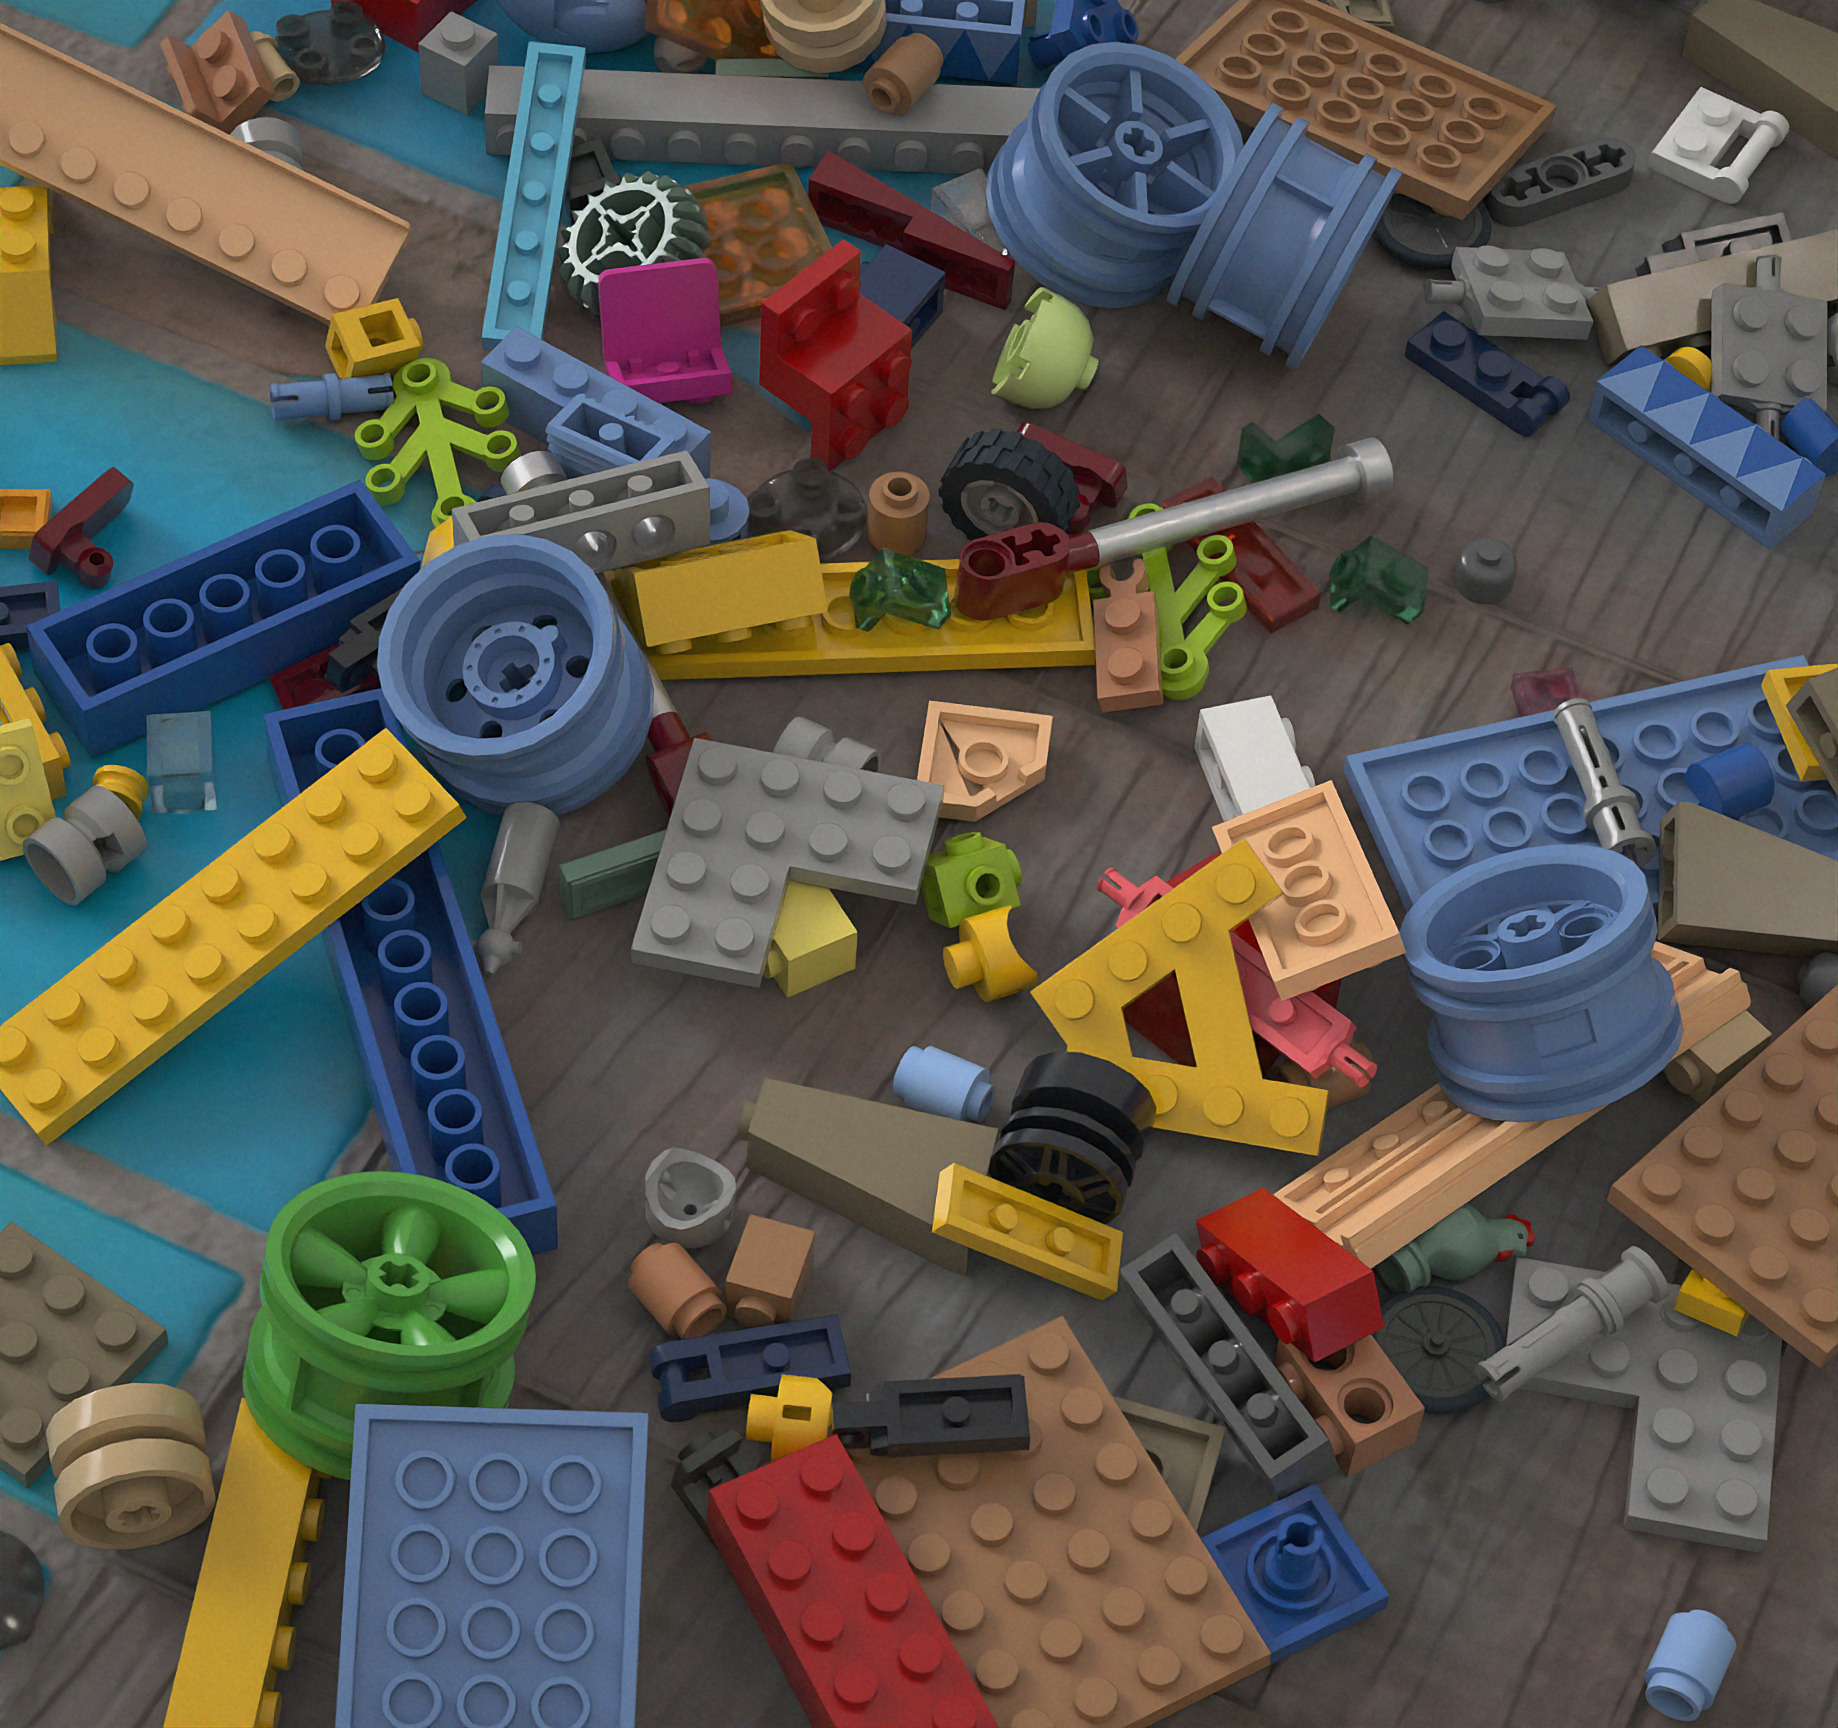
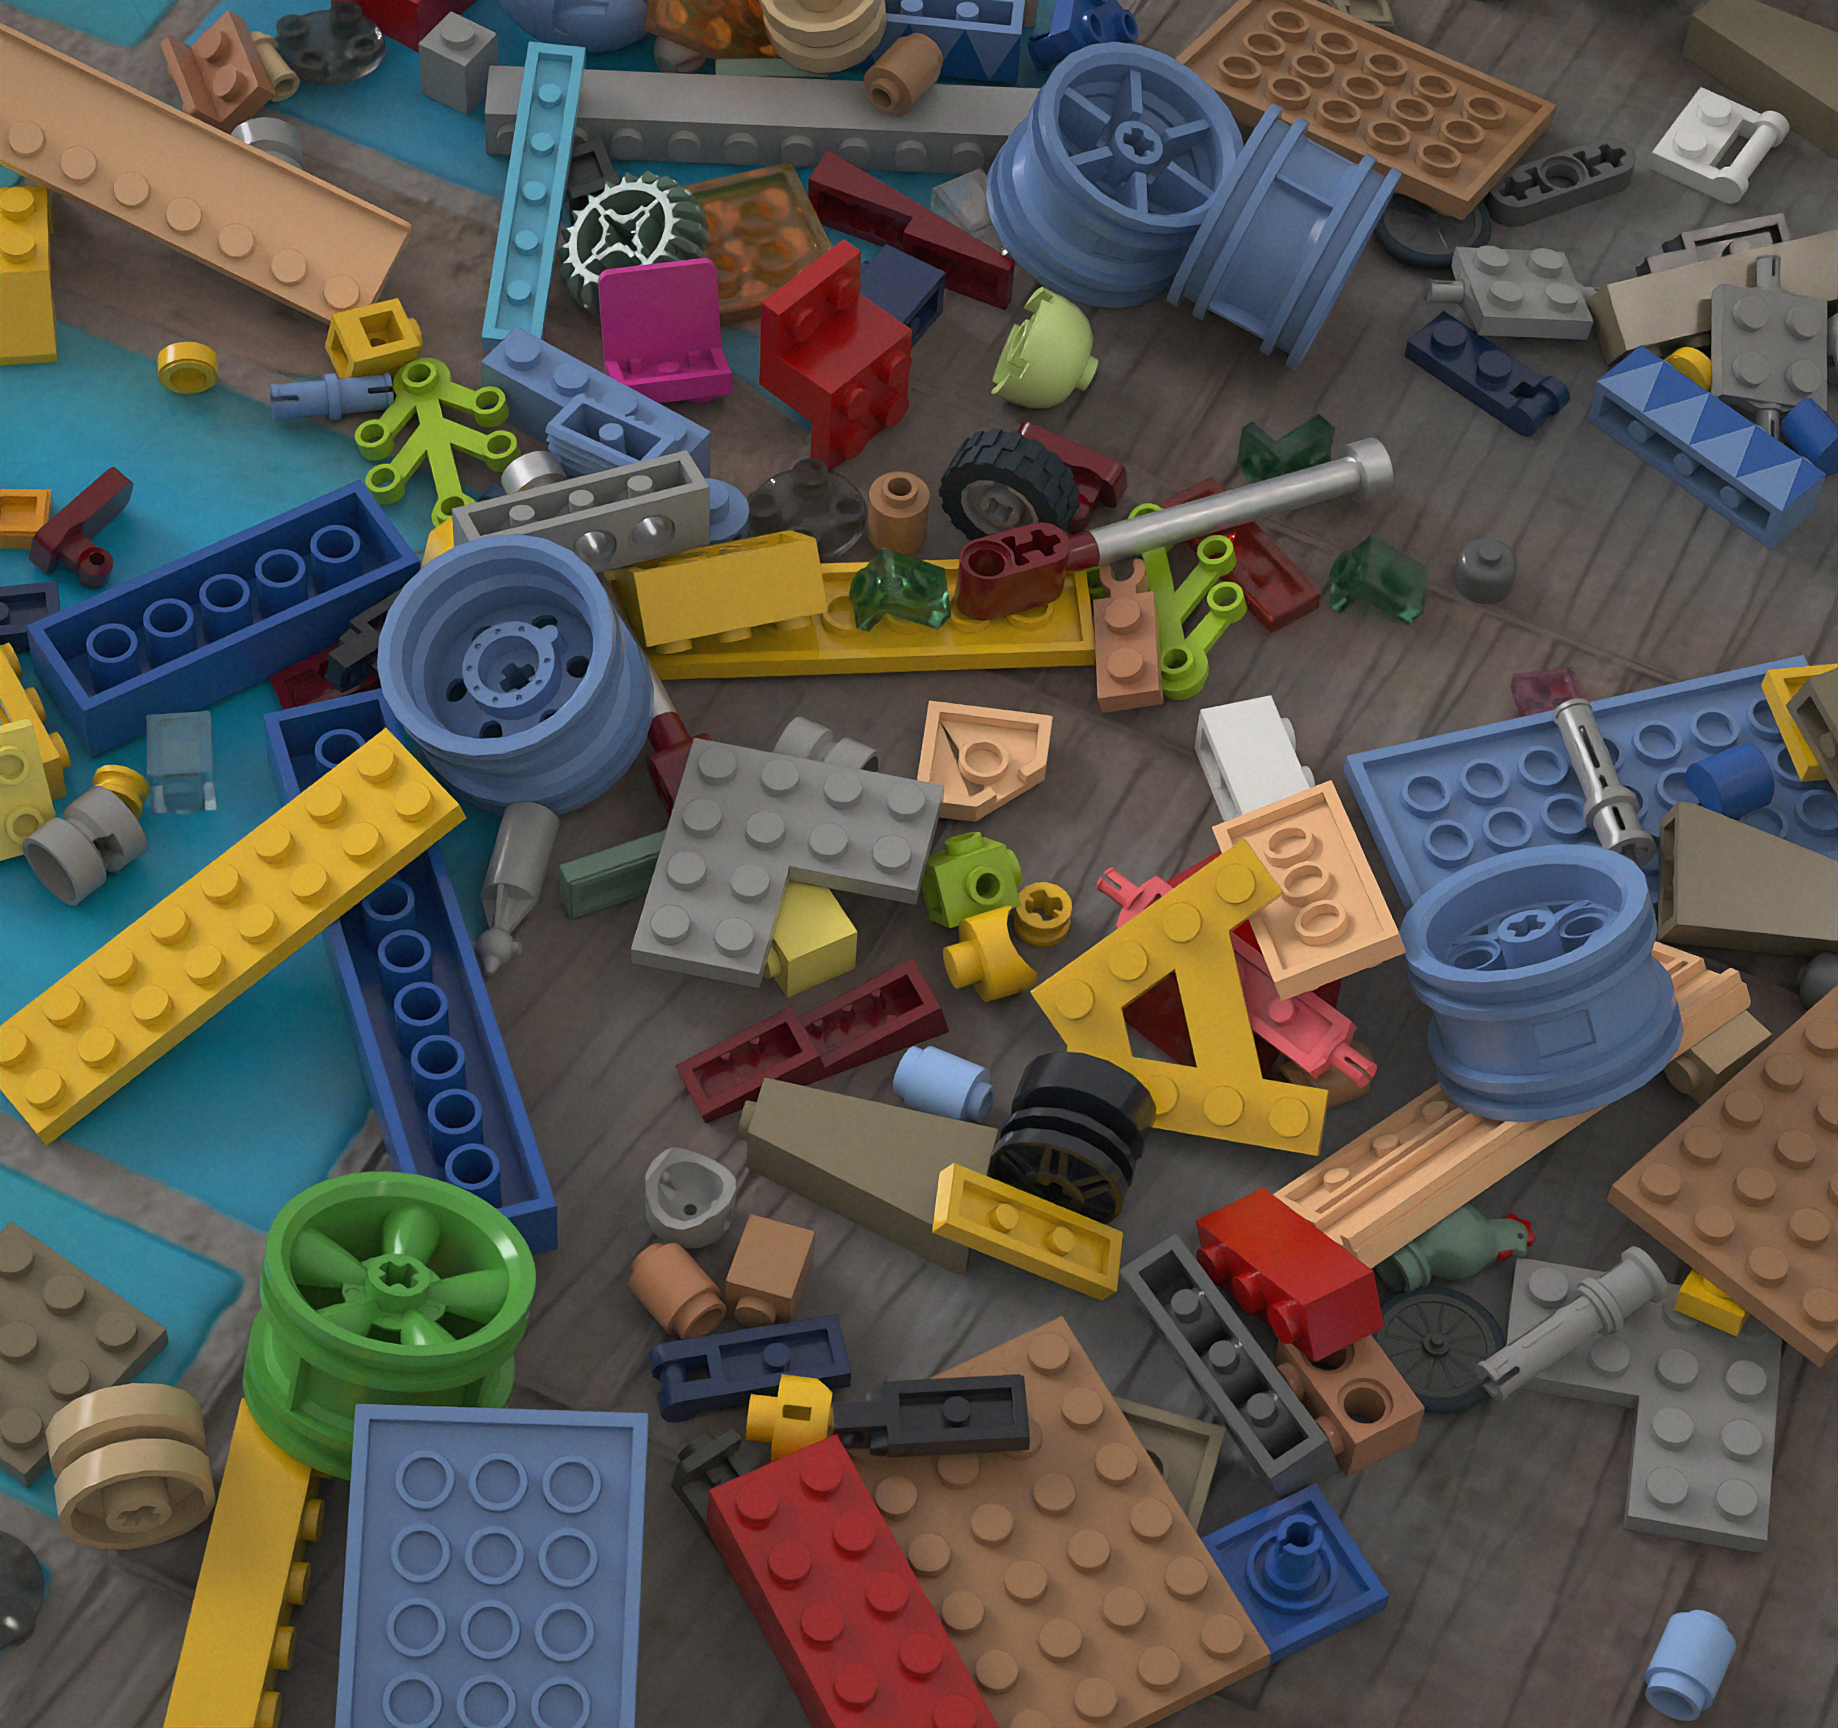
(187, 367): none -> yellow tile
(835, 1037): none -> dark red slope
(1030, 925): none -> yellow bush

